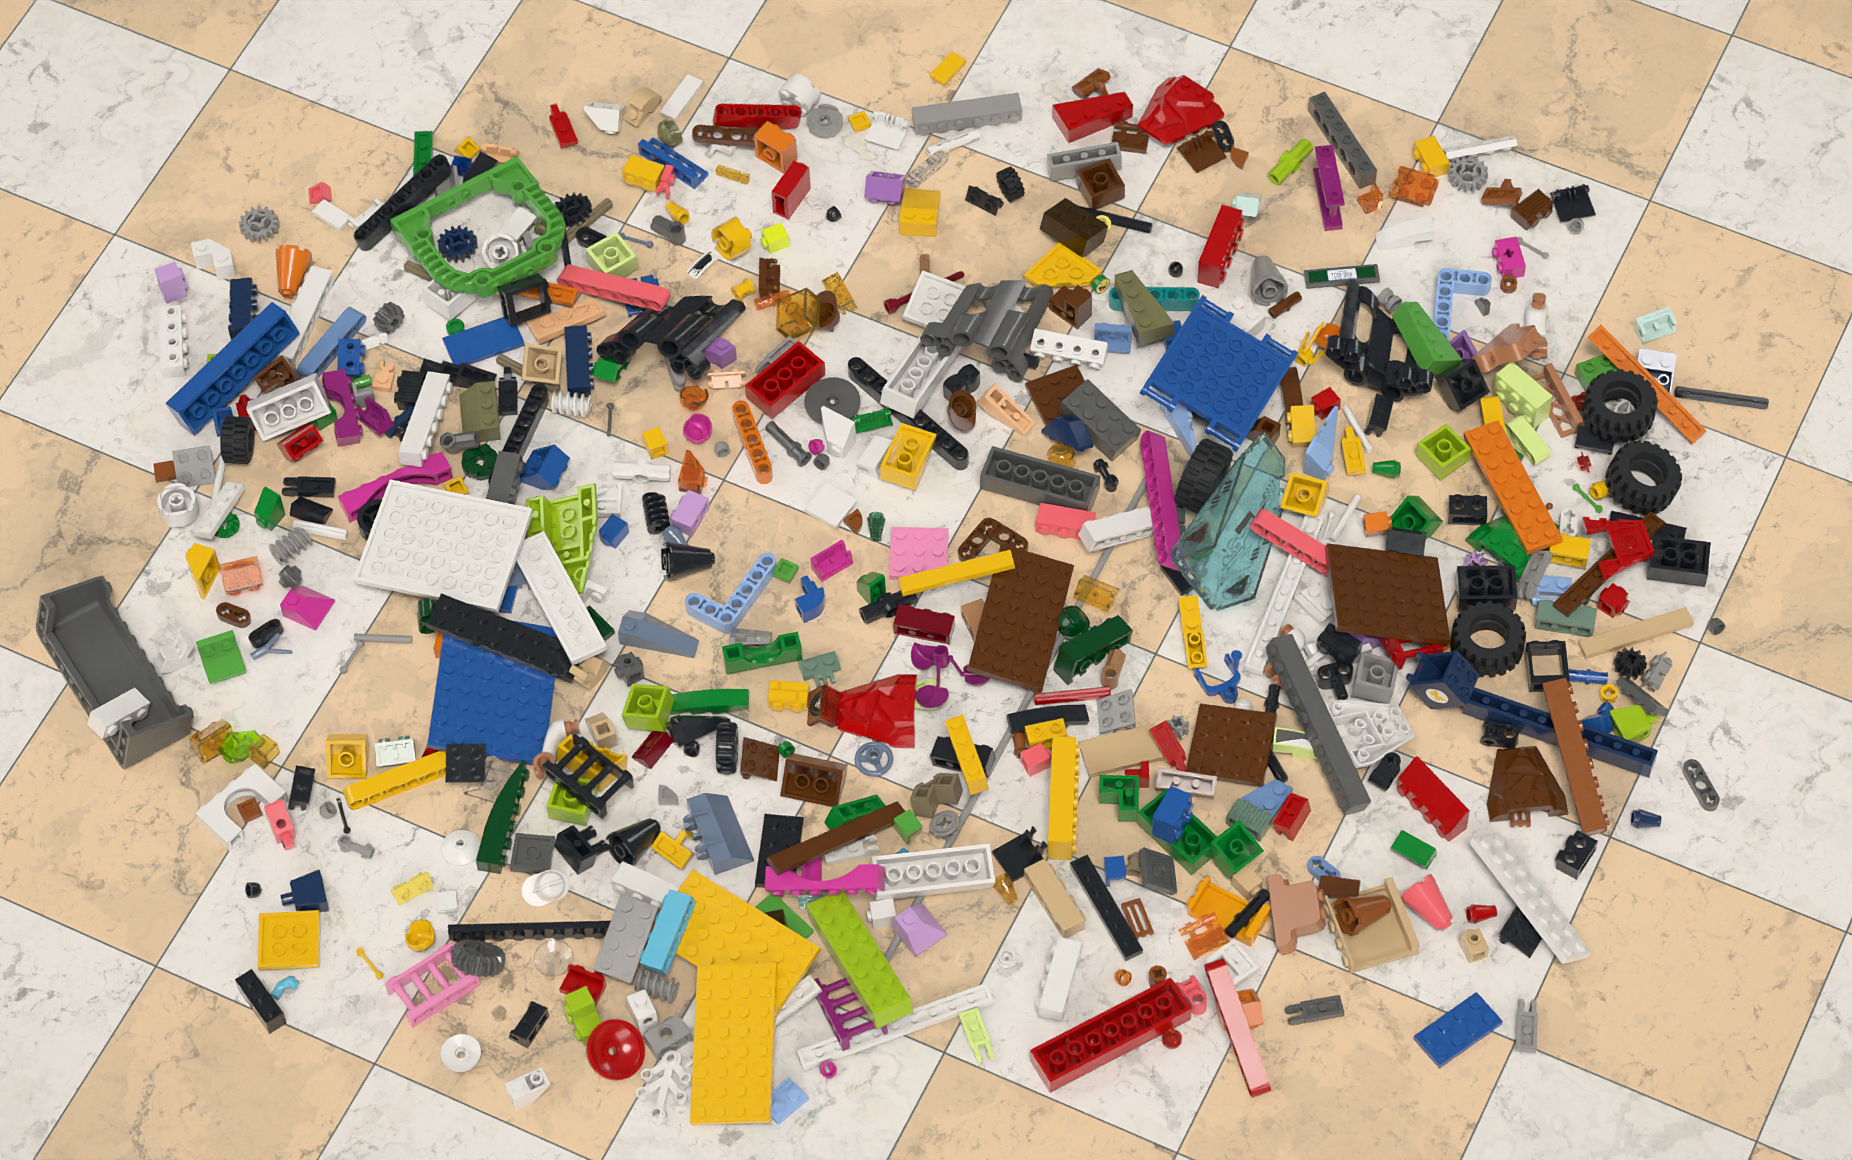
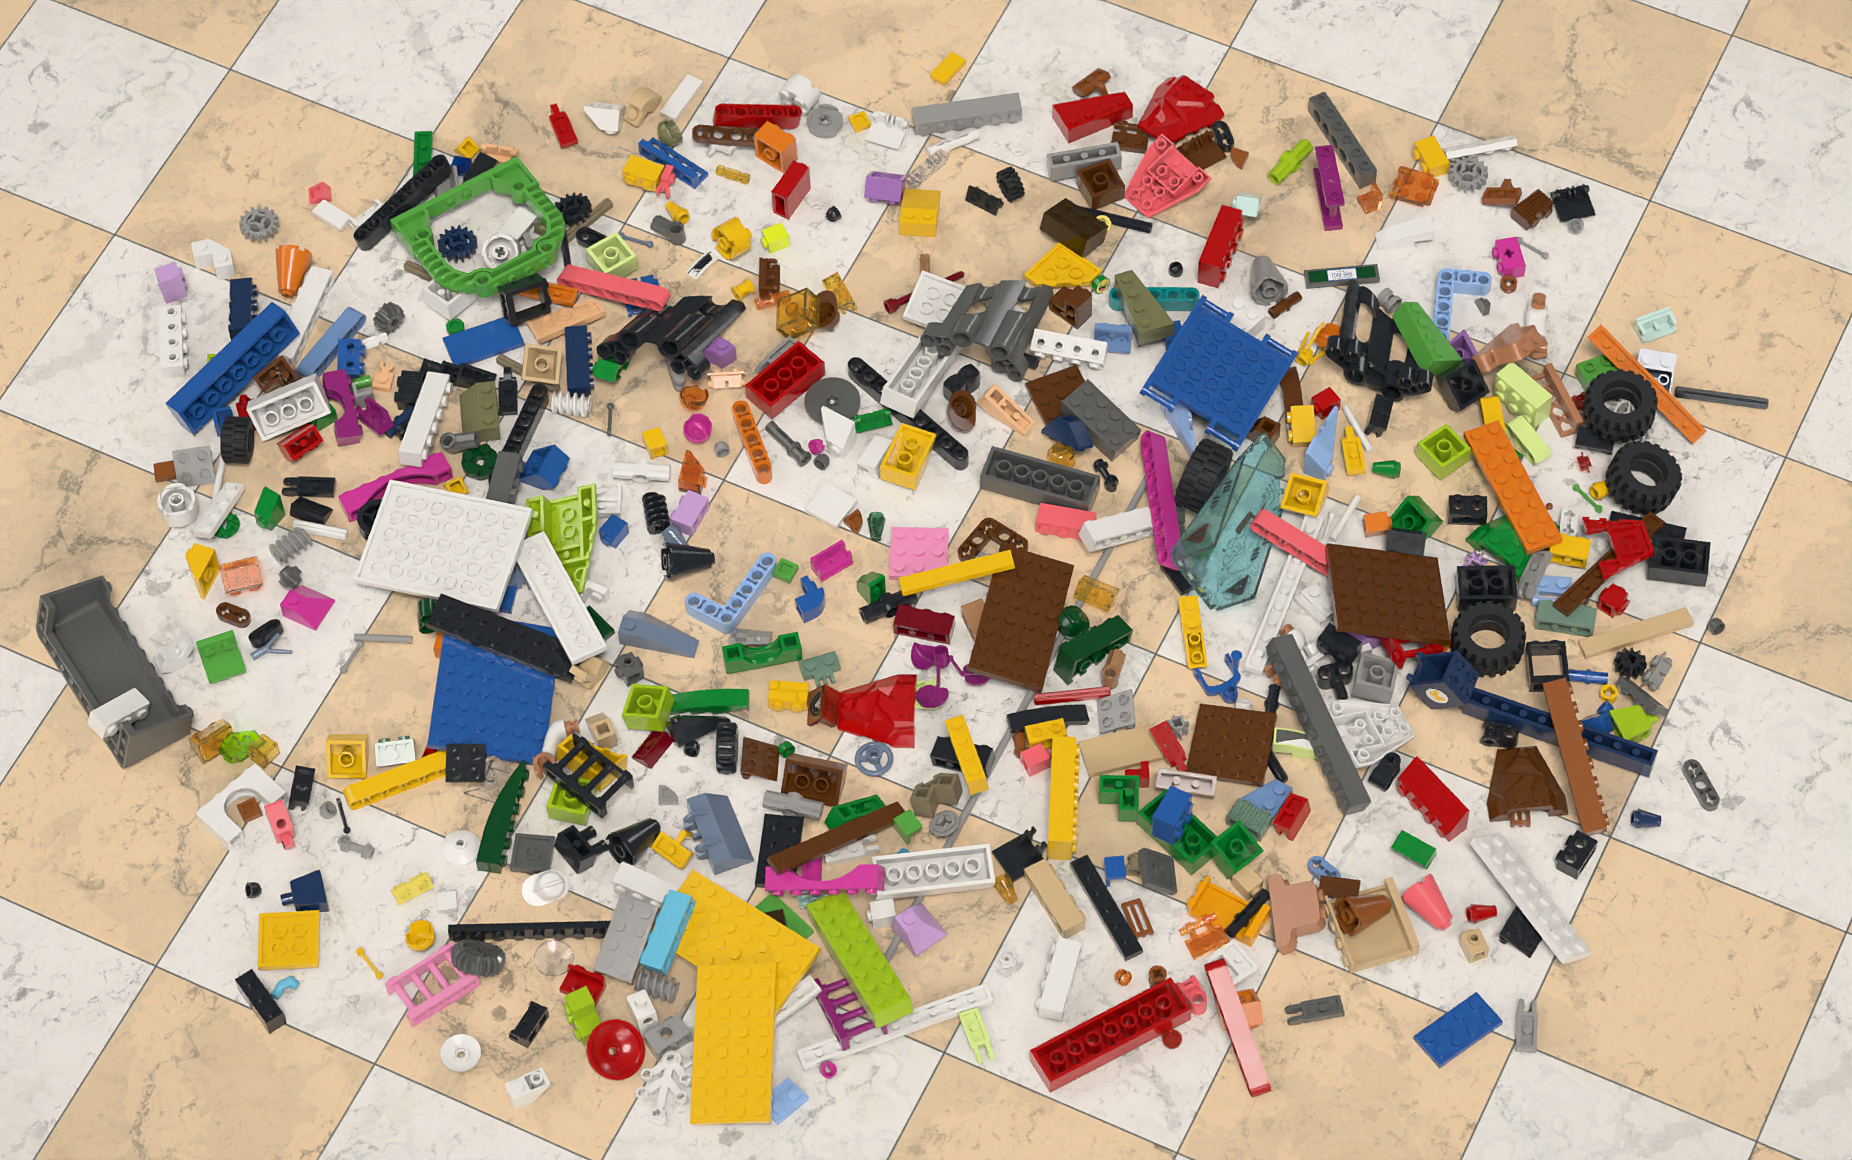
(793, 804): none -> light grey piece
(1163, 179): none -> coral wedge

